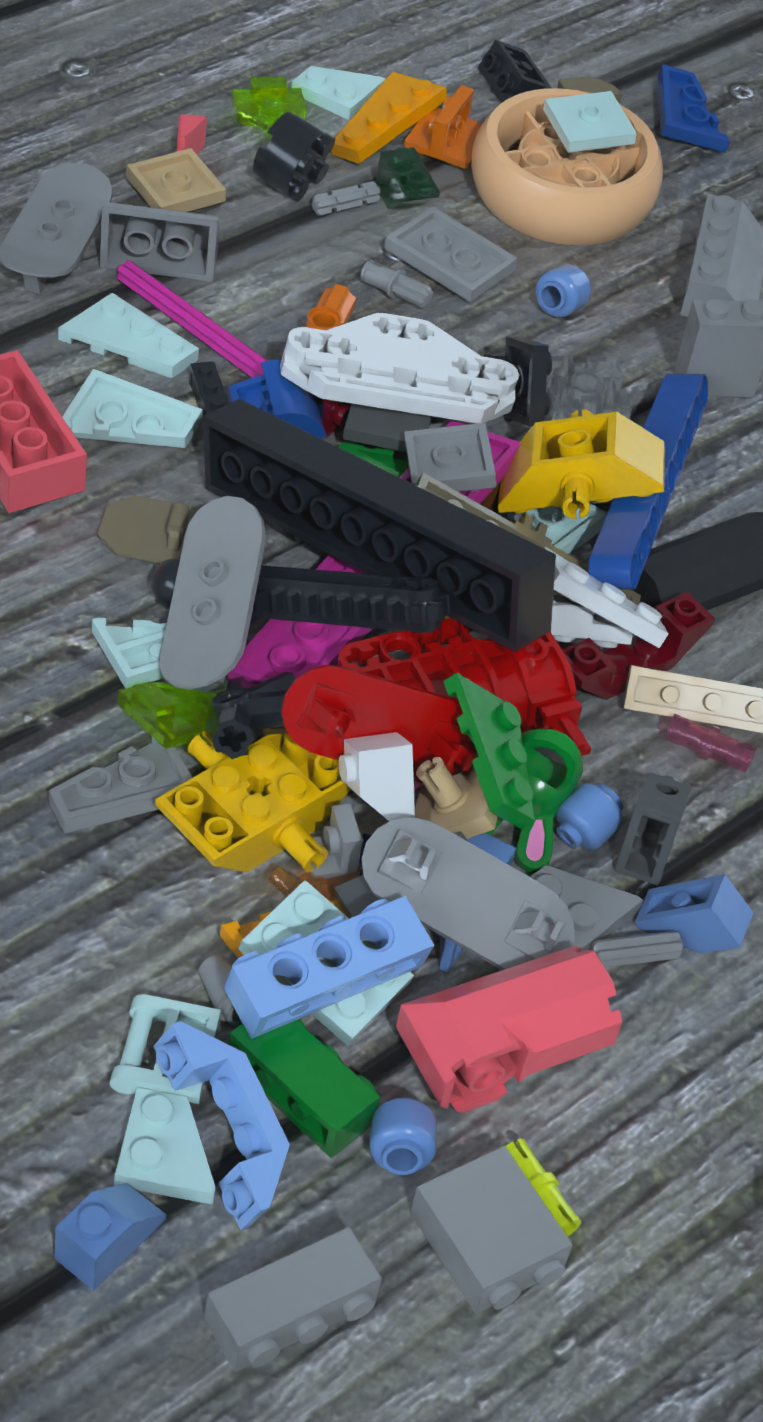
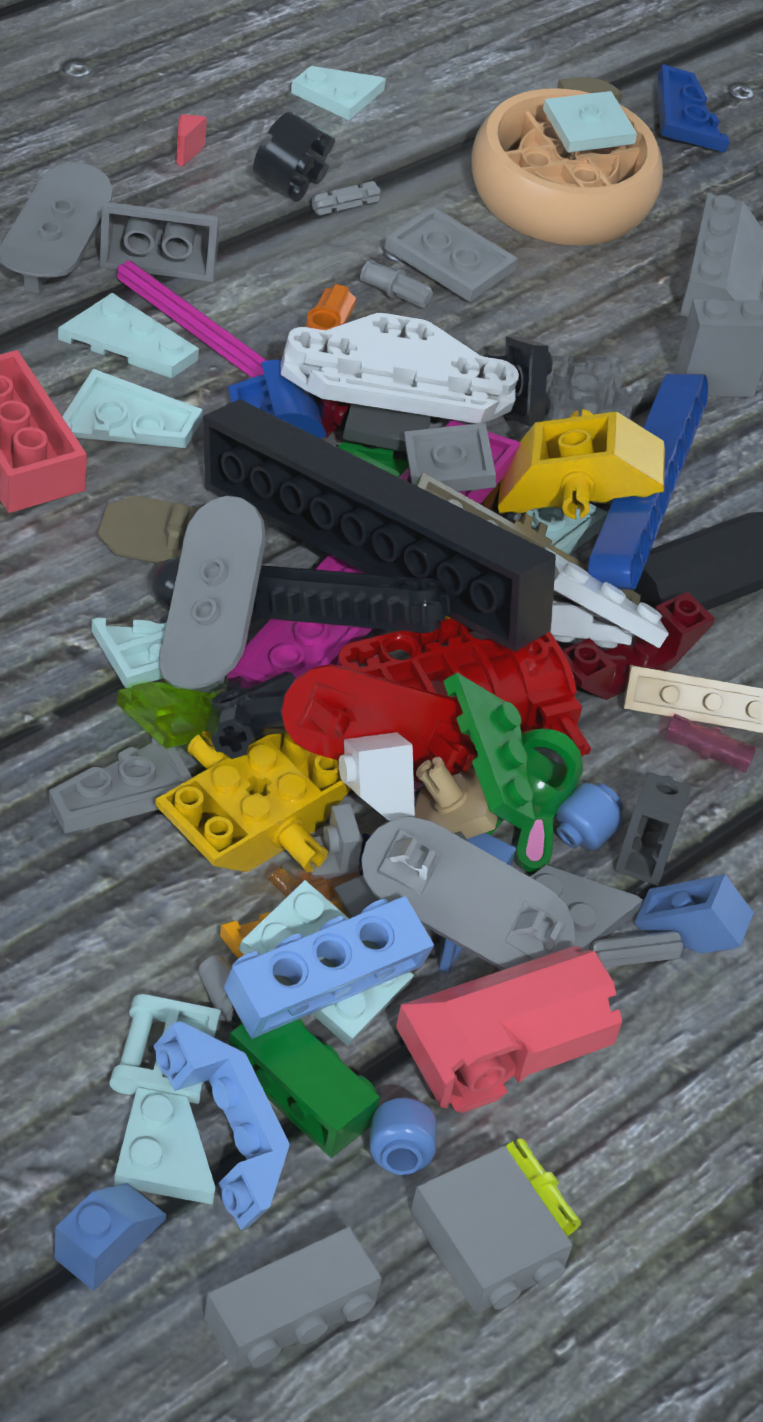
(176, 182): tan plate -> none
(207, 386): black piece -> none
(266, 102): clear neon green plate -> none
(387, 114): light orange wing -> none
(404, 179): clear green slope -> none
(447, 131): orange bracket -> none
(510, 71): black bracket -> none
(563, 290): medium blue head -> none

